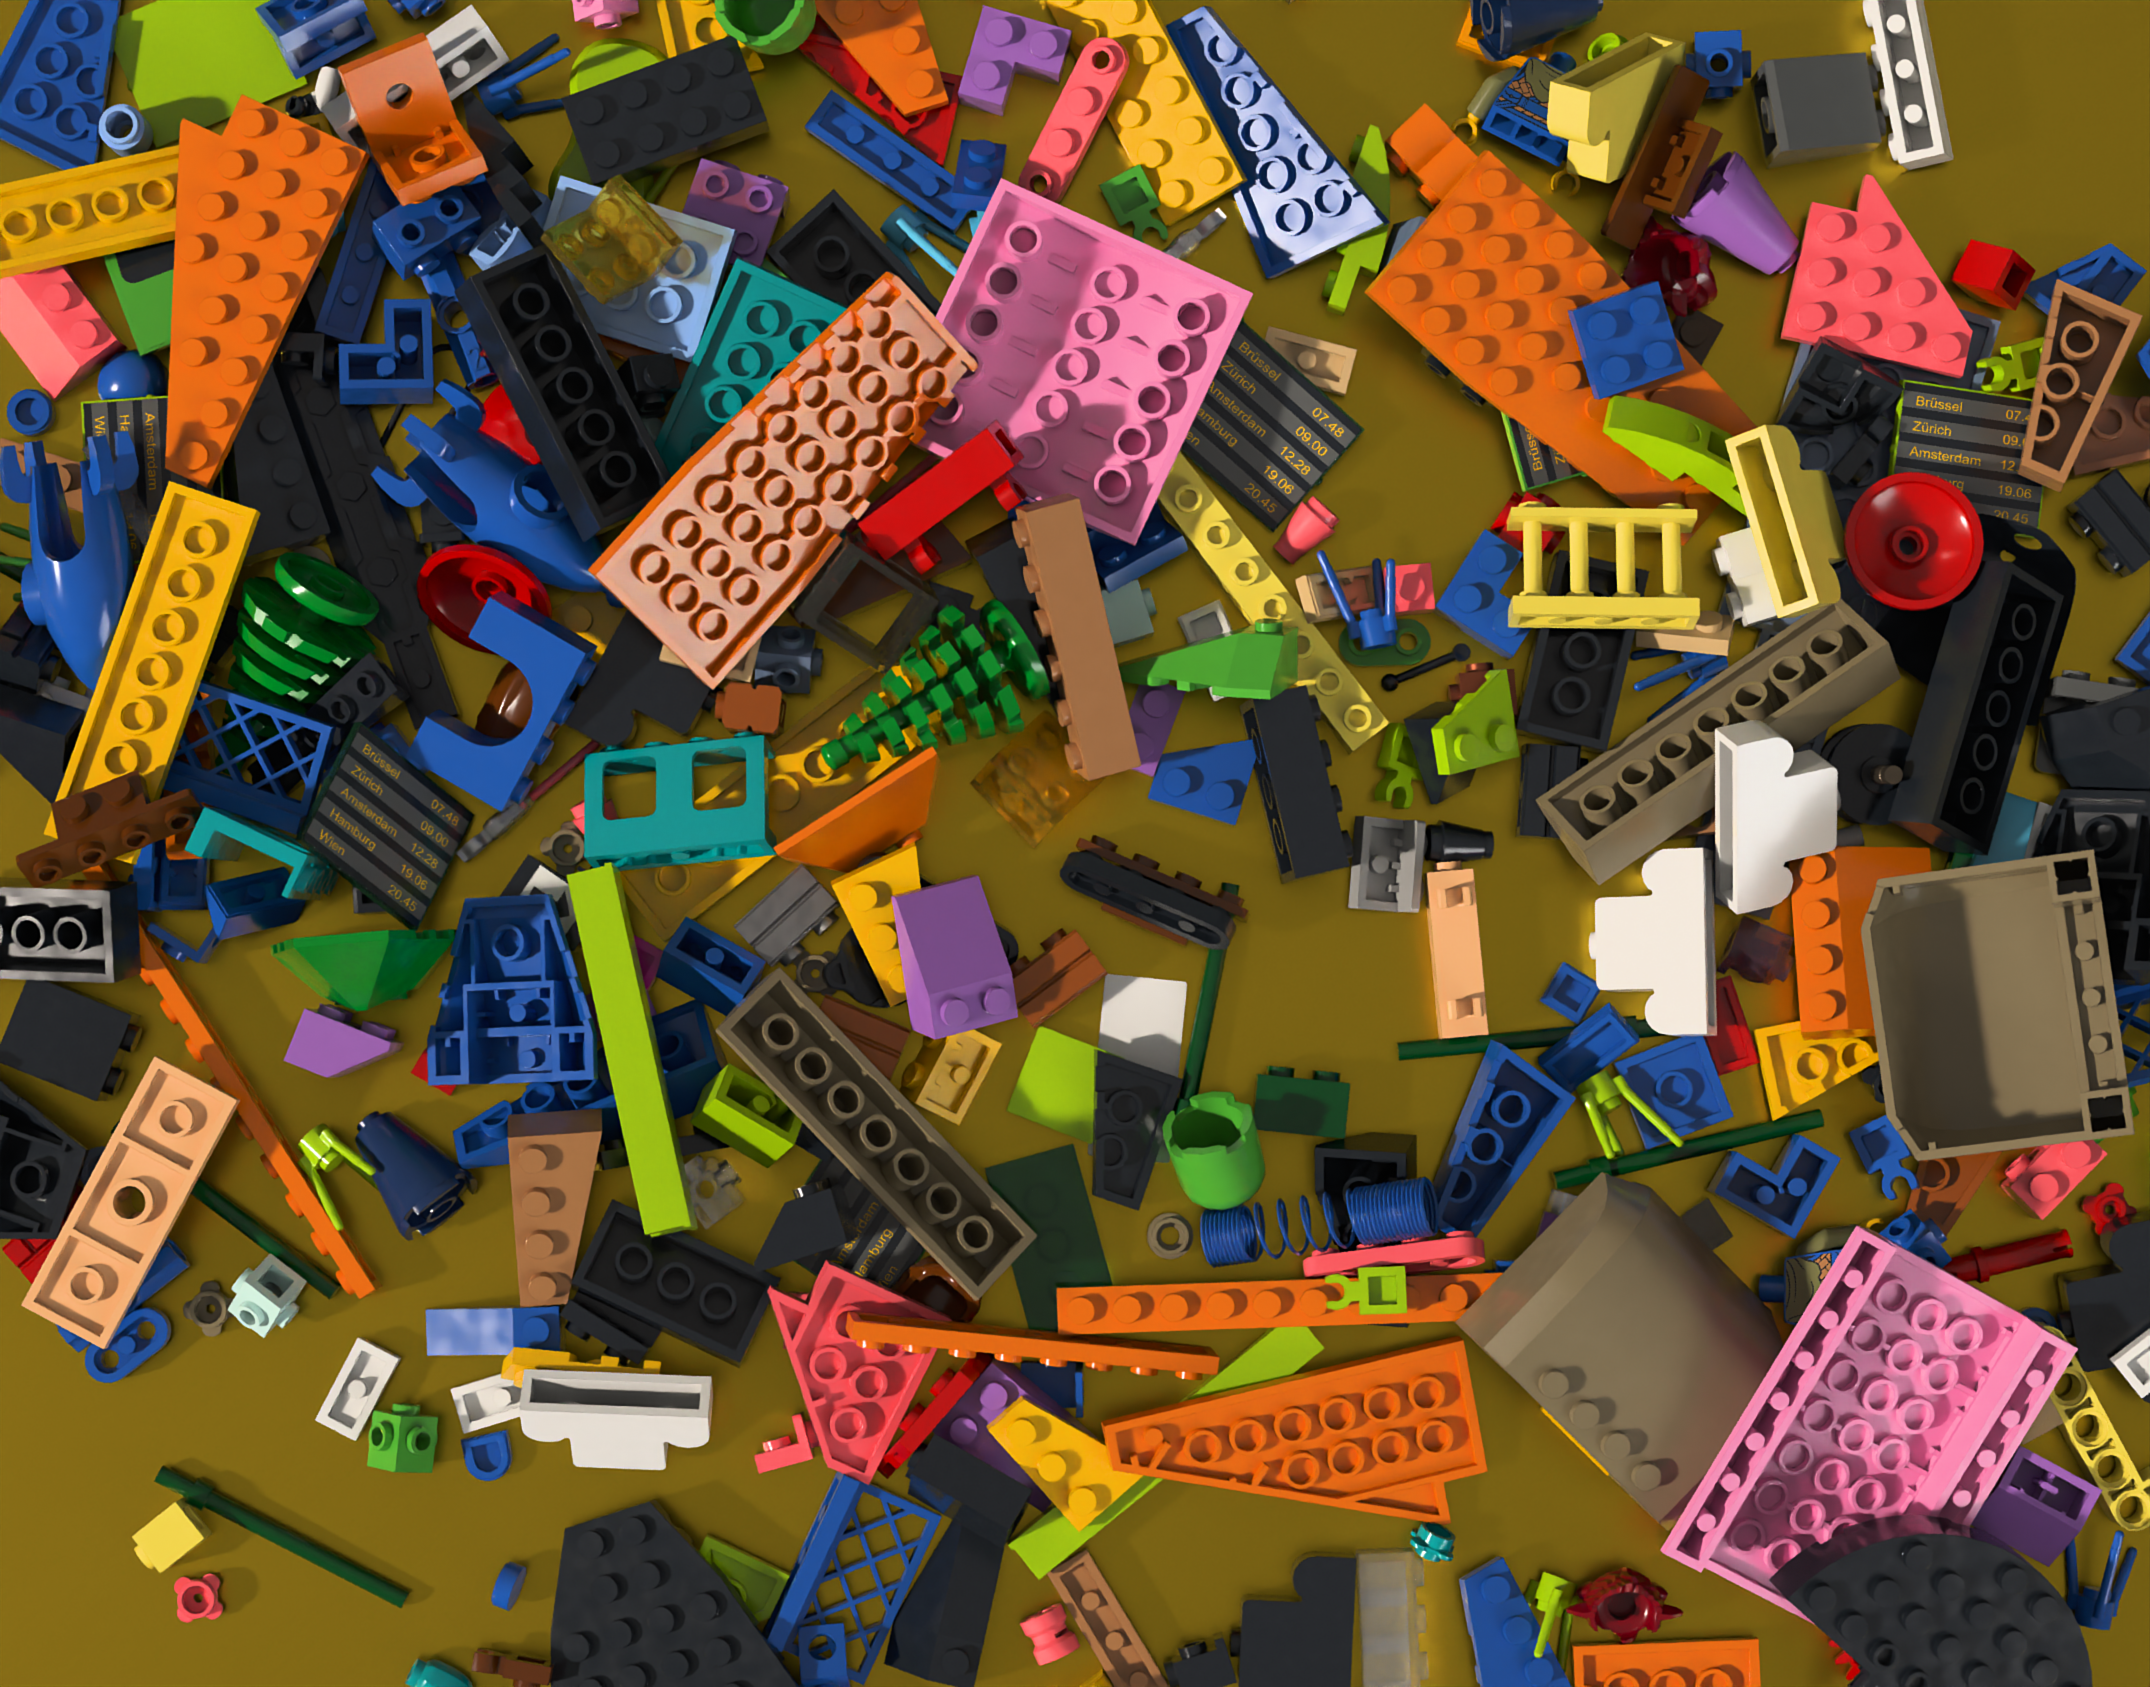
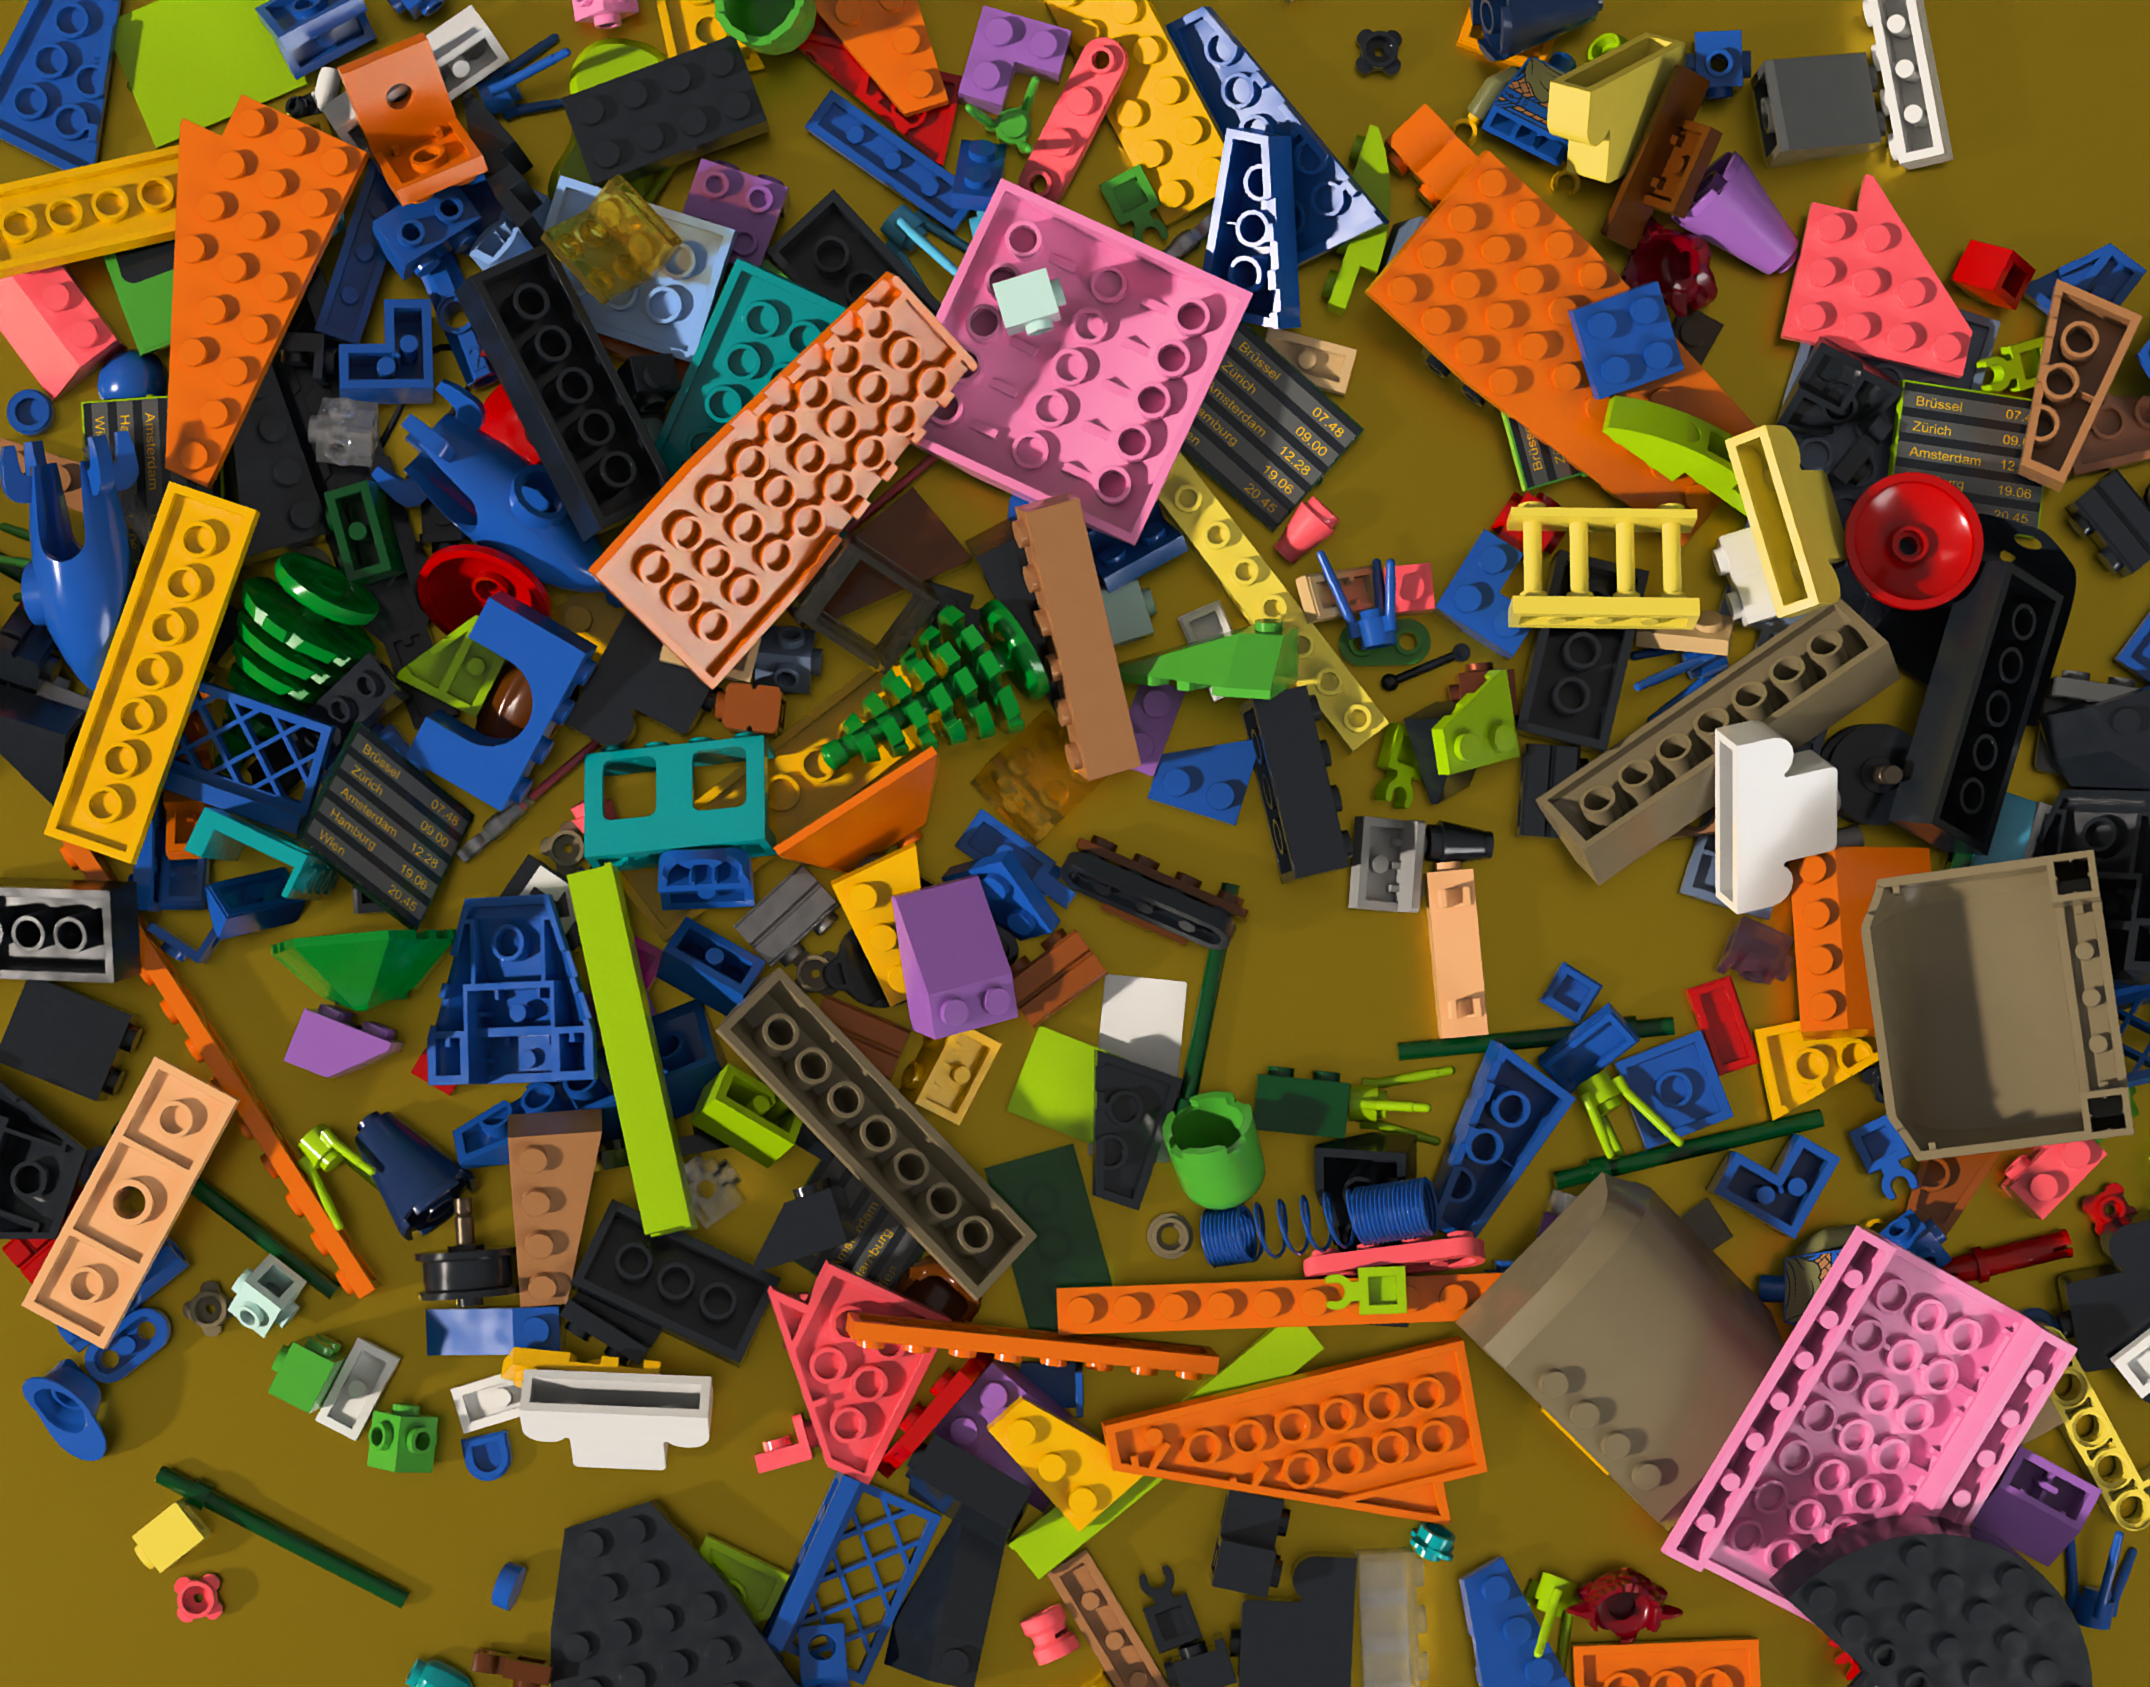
(68, 1407): none -> blue piece
(106, 825): reddish brown bracket -> none
(119, 119): light blue brick -> none
(307, 1371): none -> bright green brick
(345, 431): none -> clear brick
(364, 533): none -> dark green brick
(456, 670): none -> lime wing
(466, 1269): none -> black wheel
(705, 879): none -> blue slope
(940, 491): red brick -> none
(989, 836): none -> blue hinge
(1010, 894): none -> blue wing
(1012, 124): none -> bright green plant
(1029, 302): none -> light aqua brick
(1171, 1617): none -> black plate
(1246, 1542): none -> black brick
(1256, 226): none -> blue wedge
(1369, 42): none -> black plate
(1369, 1103): none -> lime plant
(1664, 942): white brick -> none

